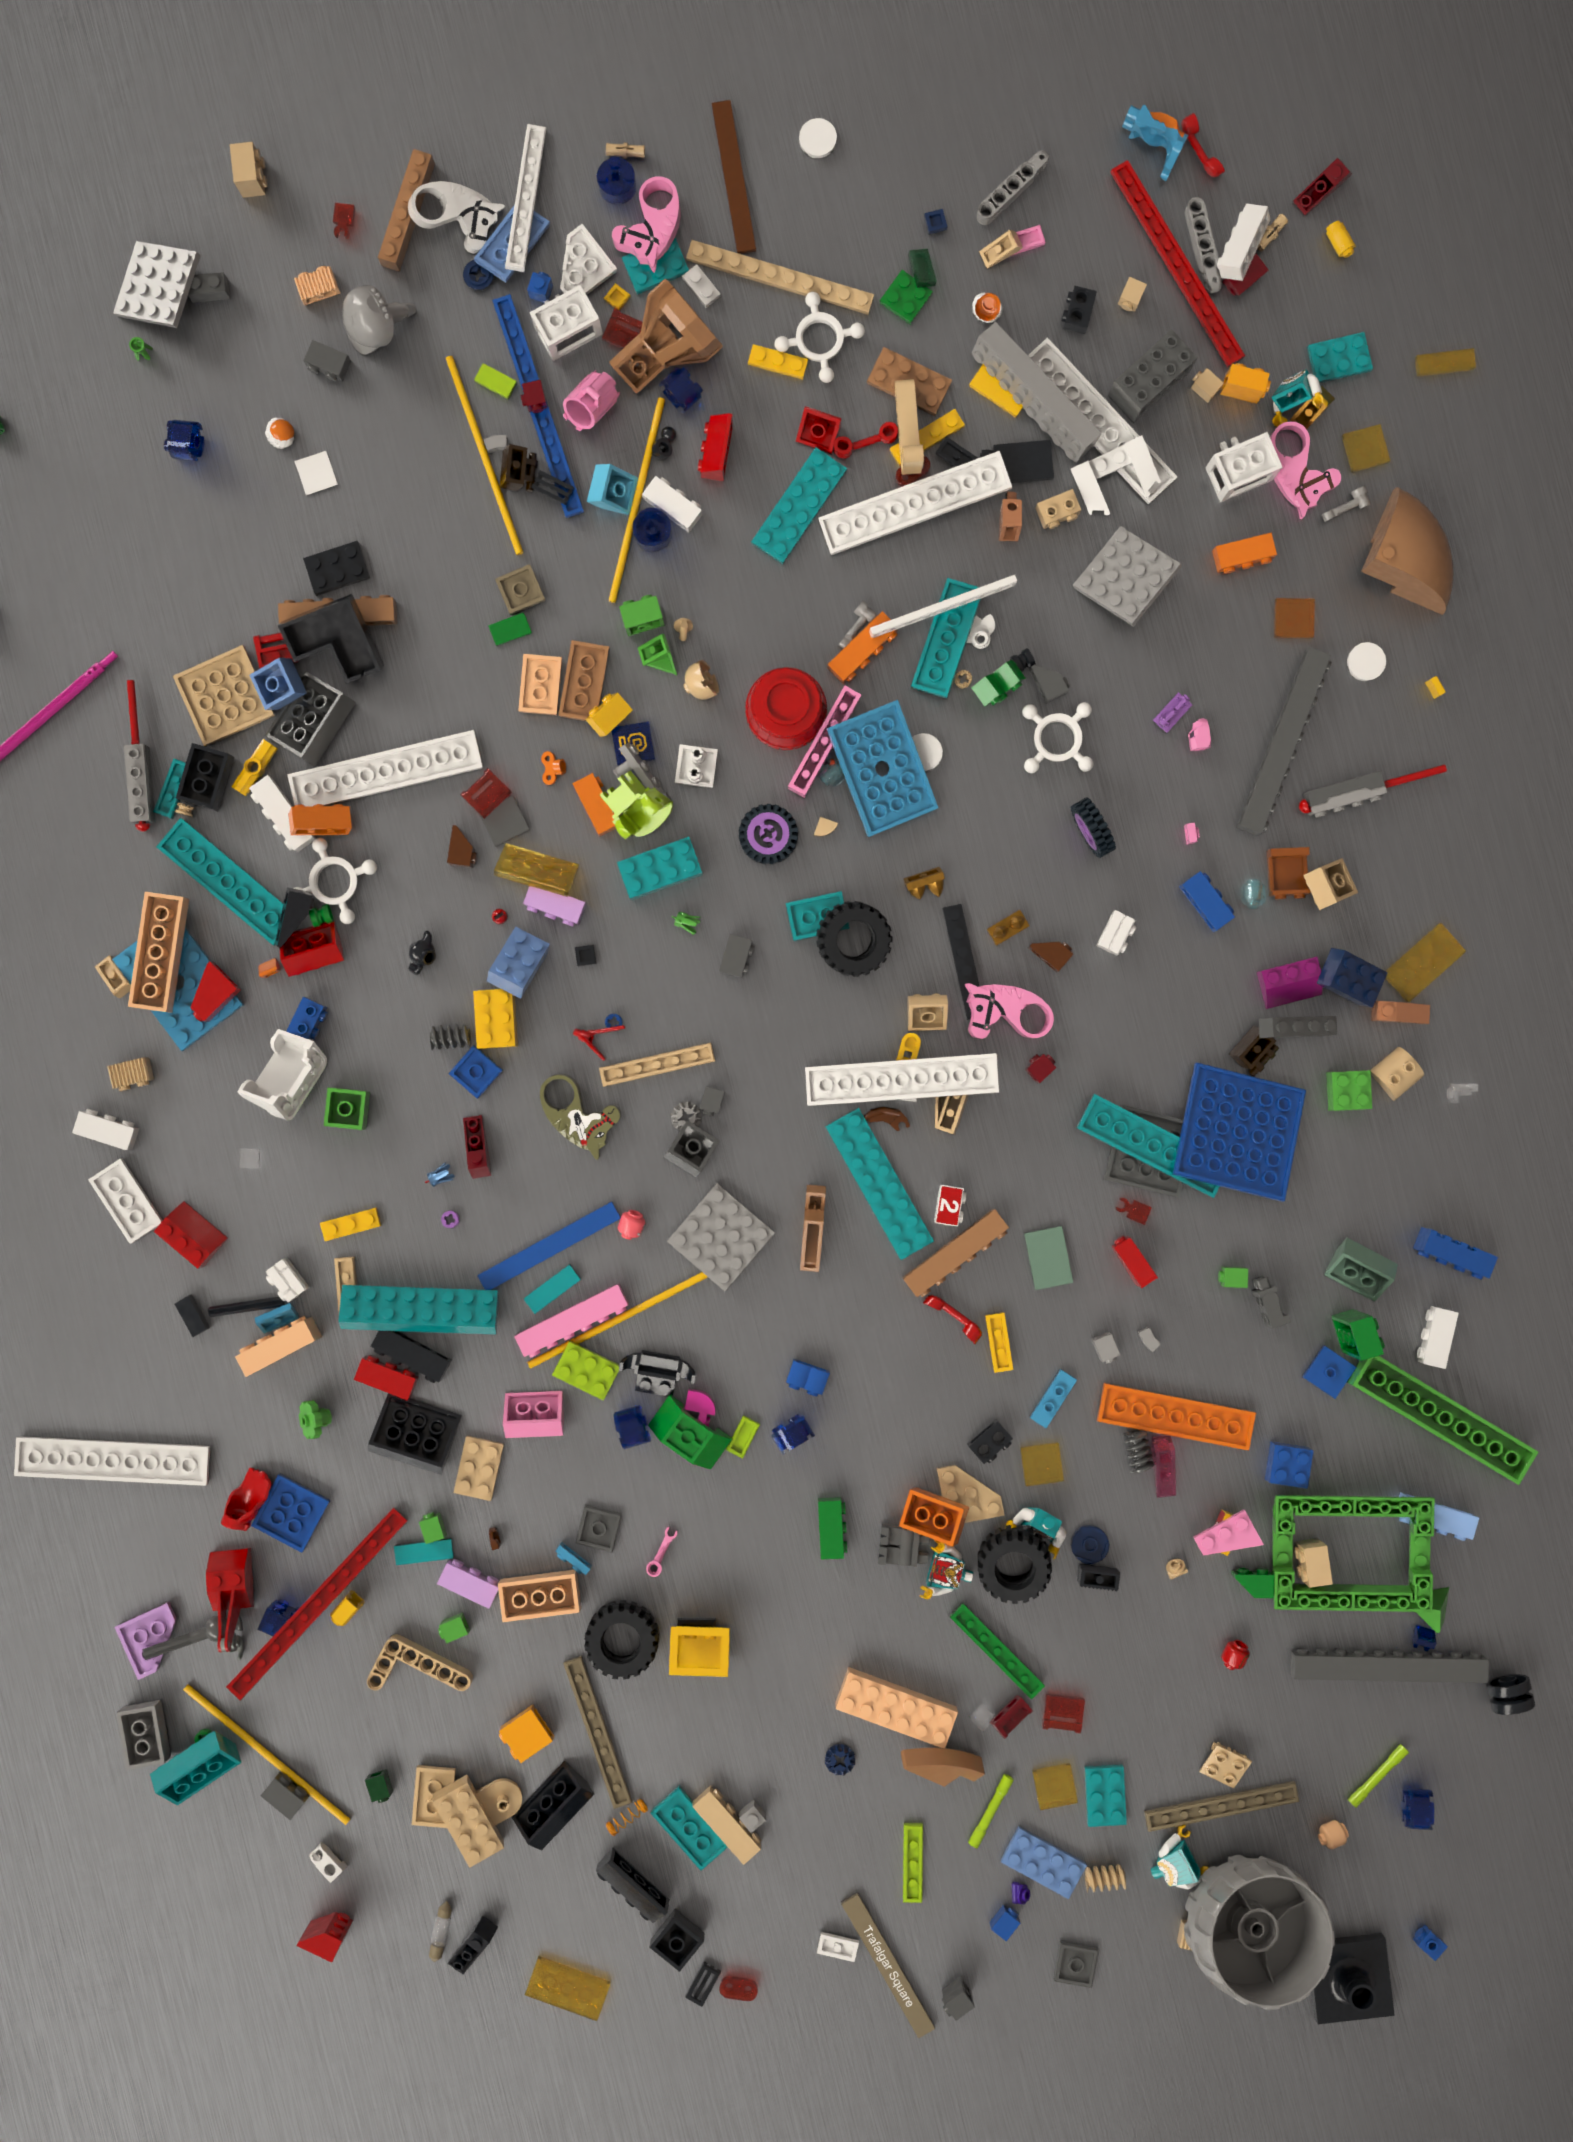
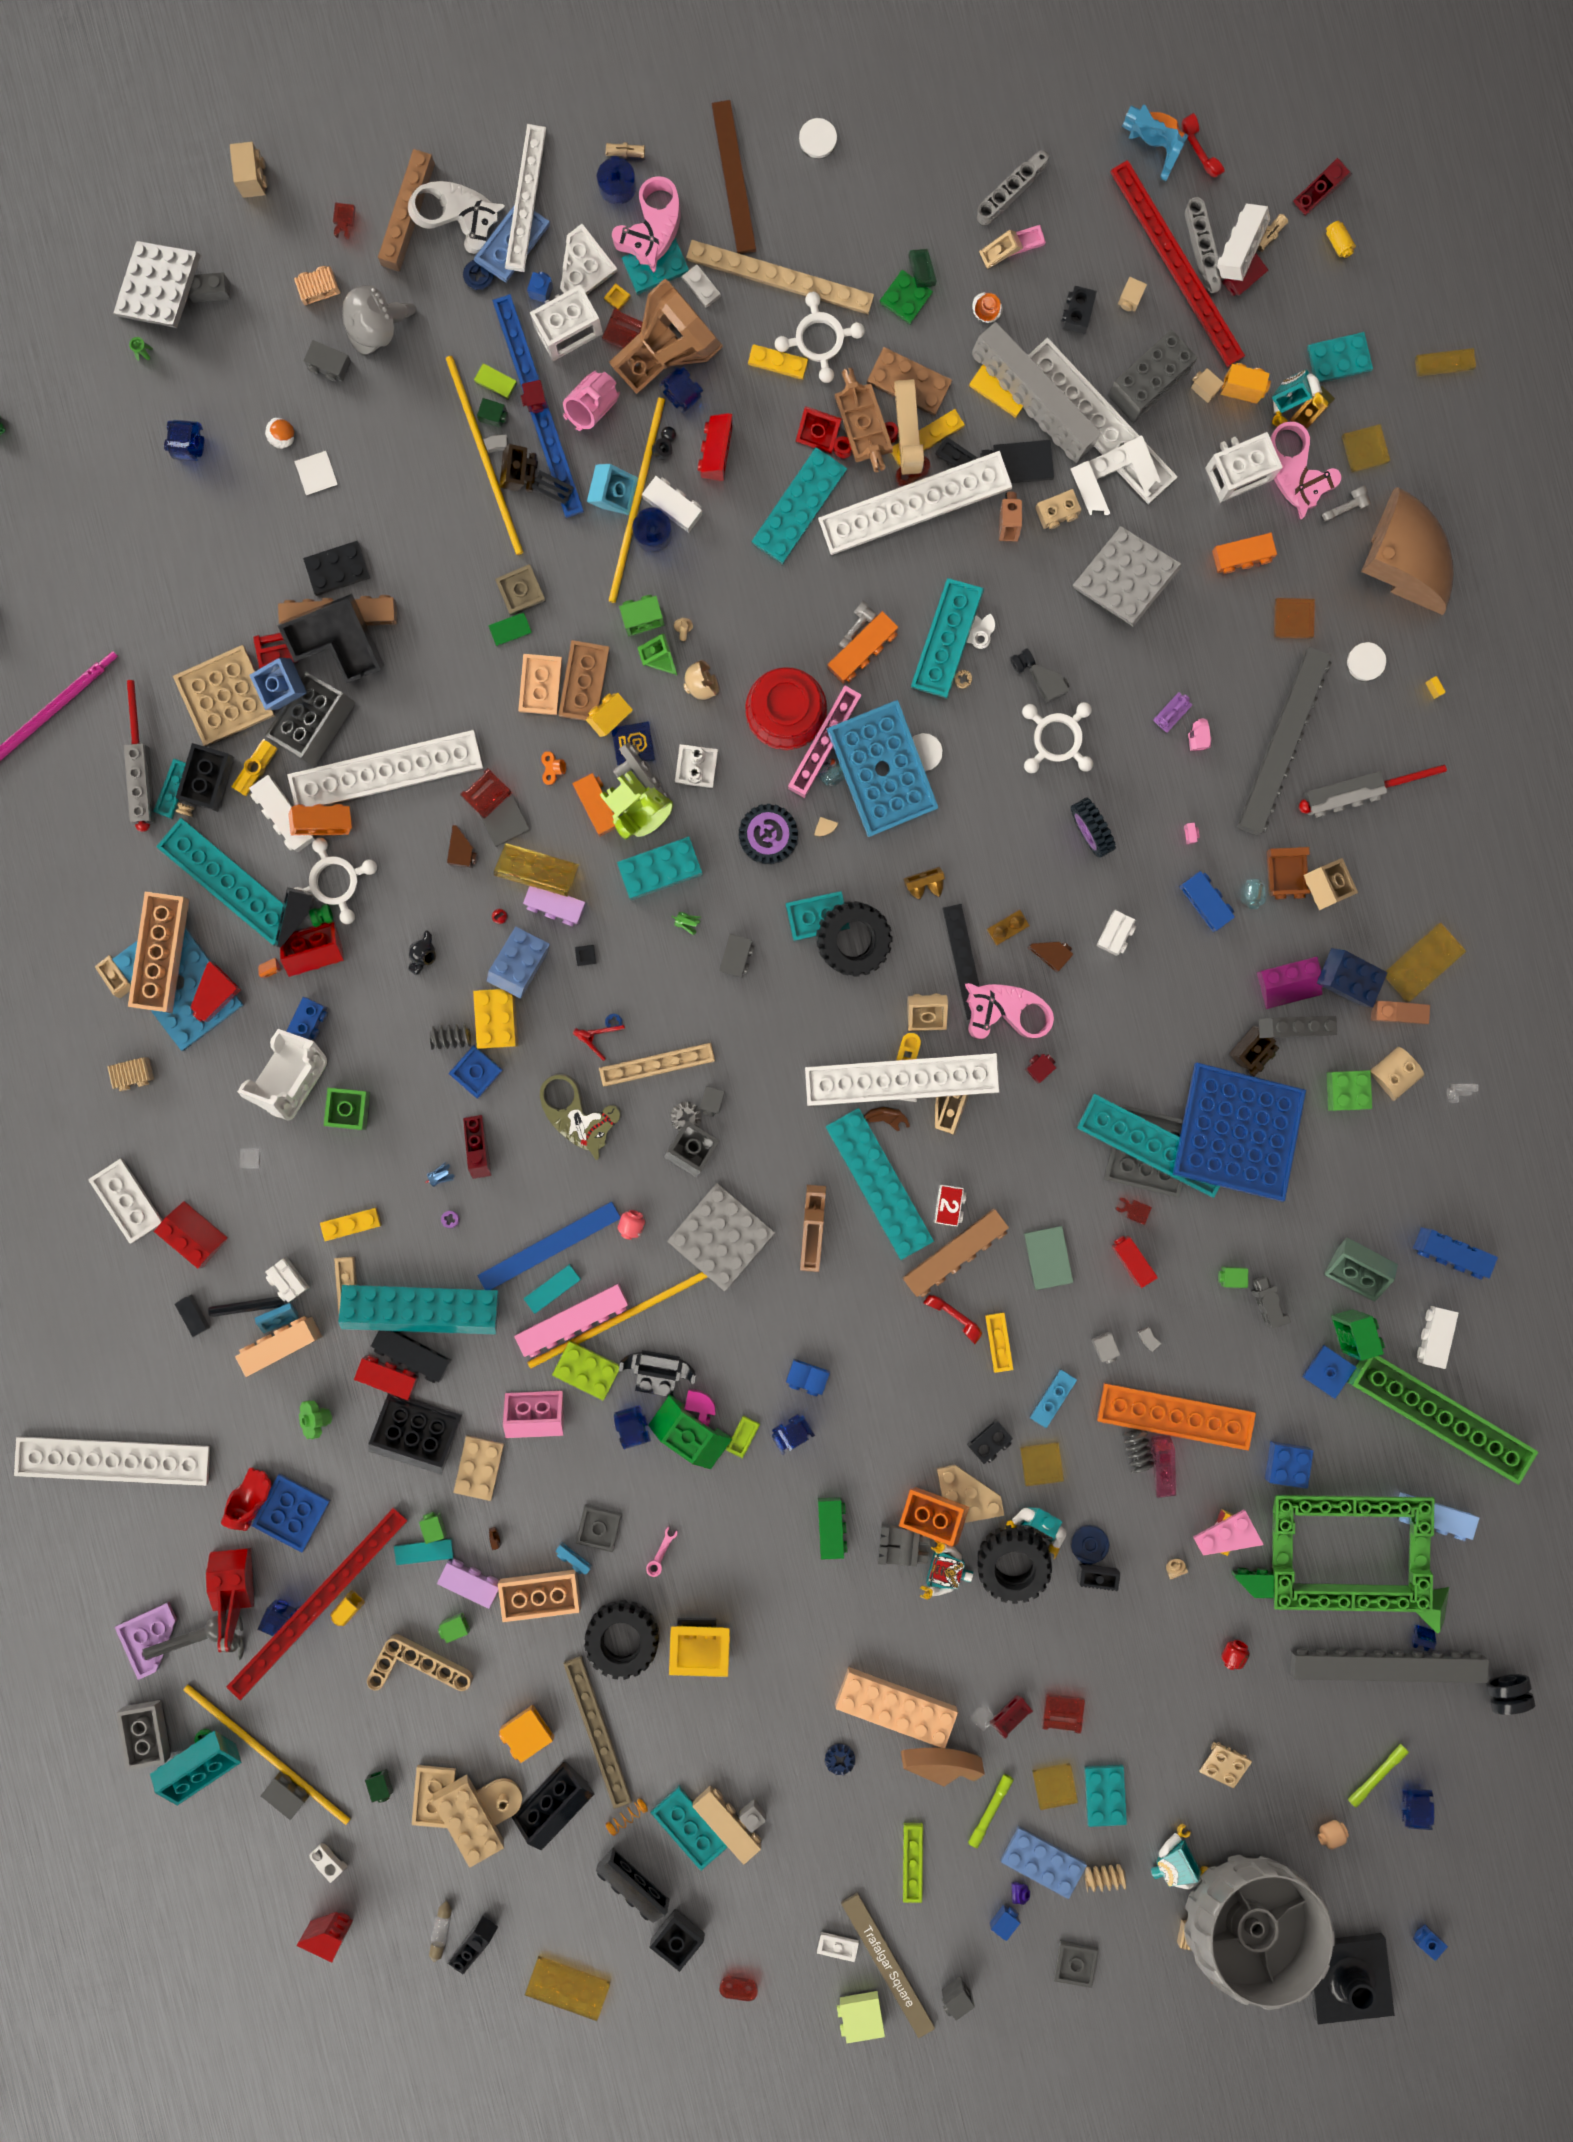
(106, 1129): white brick -> none
(492, 413): none -> dark green brick
(710, 1969): black tile -> none
(861, 2017): none -> yellowish green brick
(863, 421): none -> medium nougat plate
(935, 221): dark blue plate -> none
(943, 606): white tile -> none
(995, 686): brick -> none
(997, 1651): green plate -> none
(1221, 1806): dark tan tile -> none
(1313, 1562): tan brick -> none

